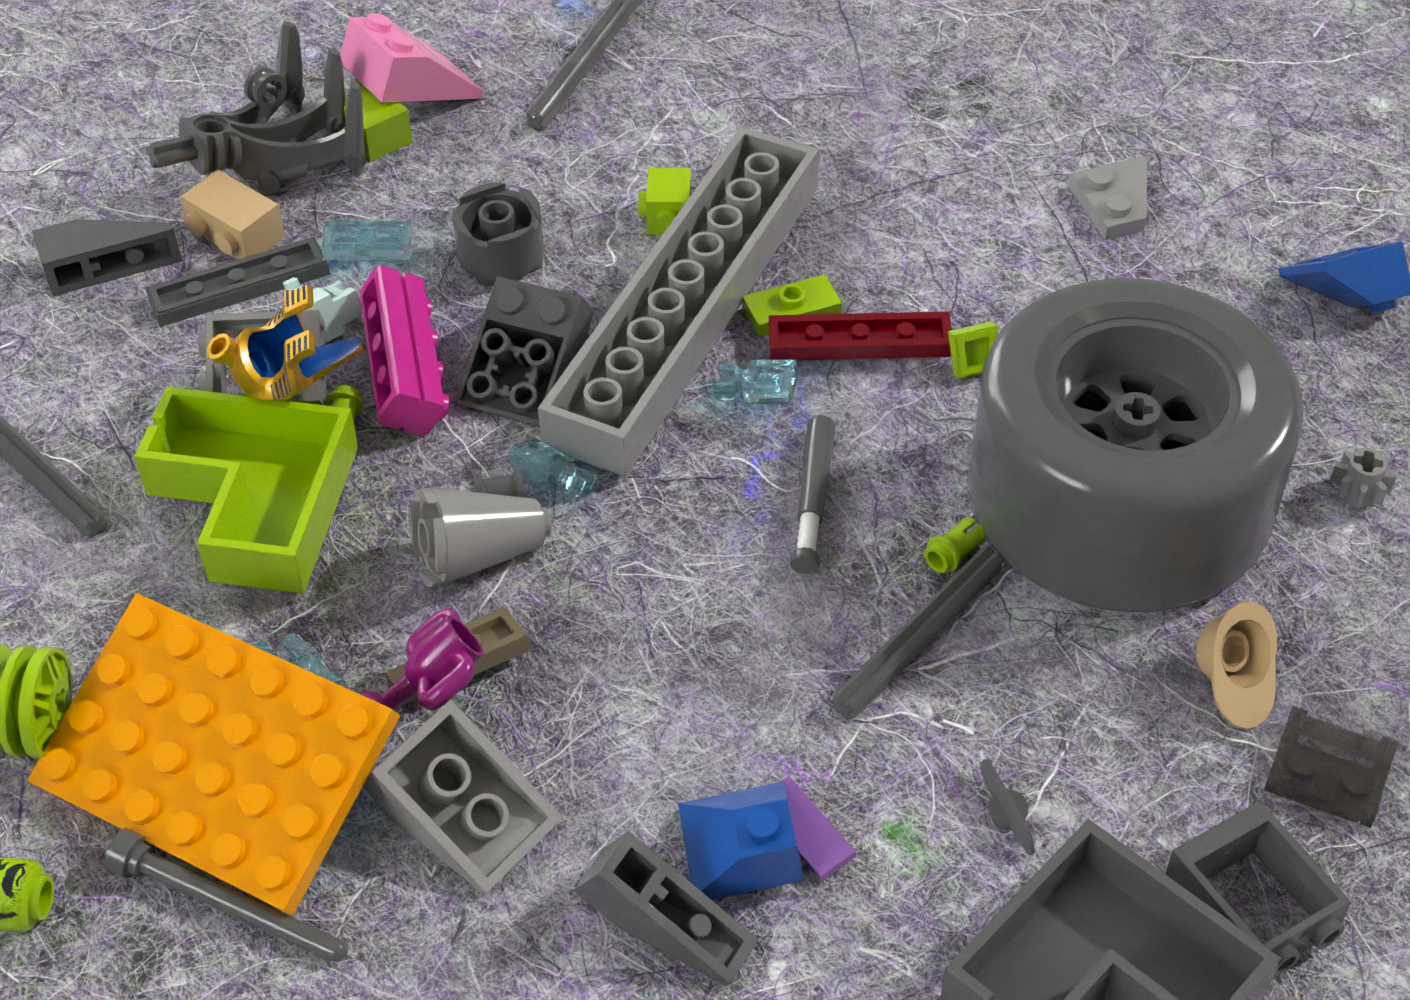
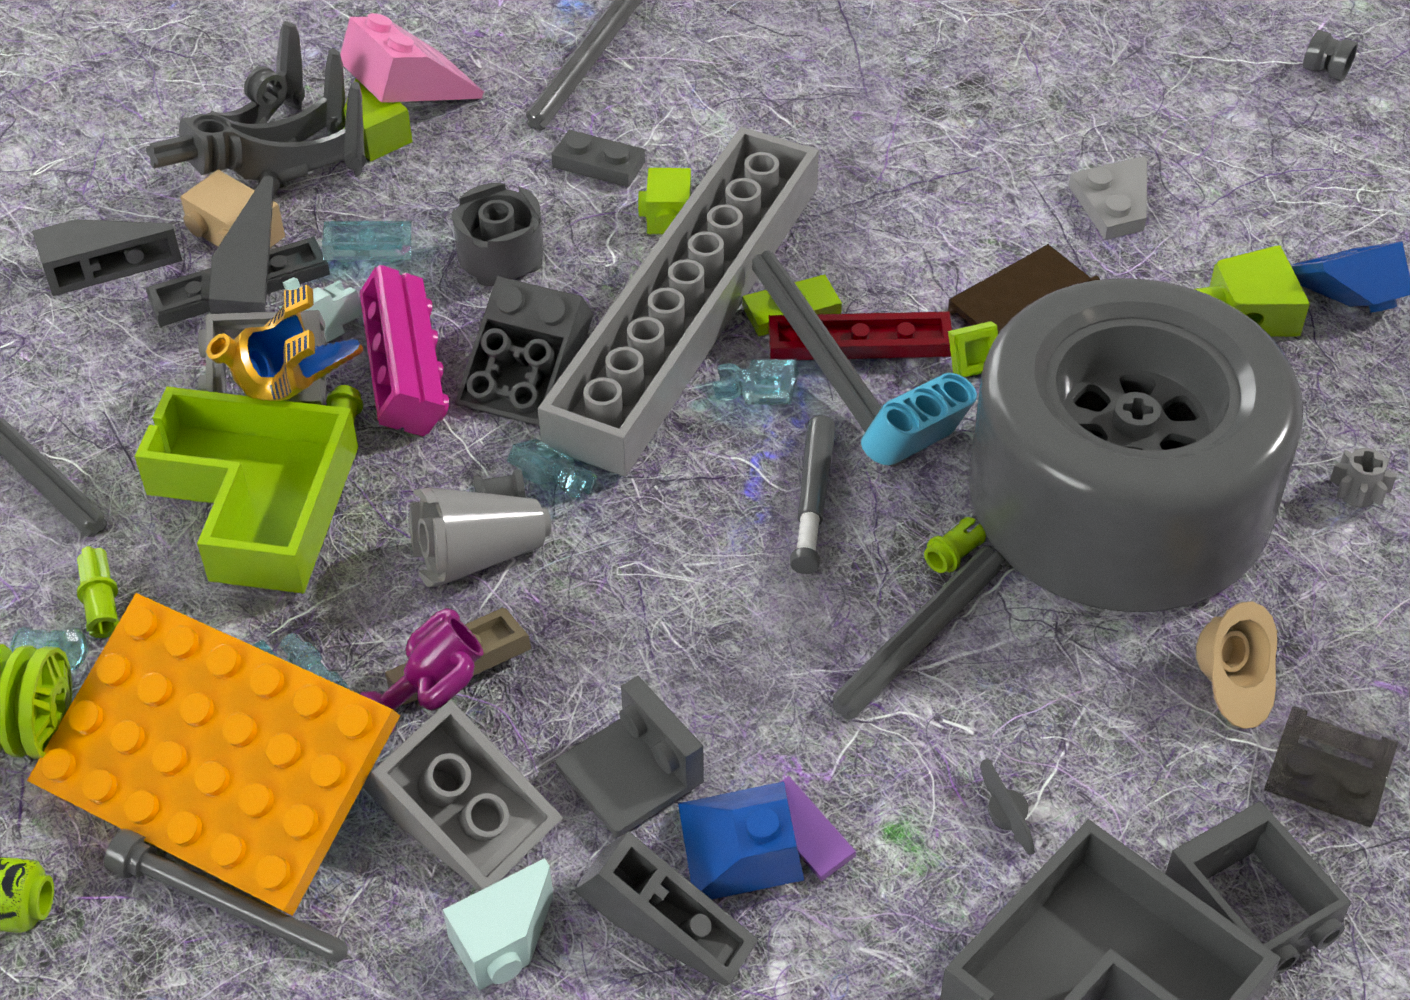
(70, 641): none -> clear light blue piece
(97, 592): none -> lime axle
(242, 259): none -> dark grey slope
(501, 924): none -> light aqua slope
(598, 158): none -> dark grey plate
(635, 762): none -> dark grey bracket
(817, 339): none -> dark grey axle
(918, 418): none -> medium azure beam
(1017, 287): none -> dark brown door
(1263, 289): none -> lime torso
(1330, 55): none -> dark grey wheel

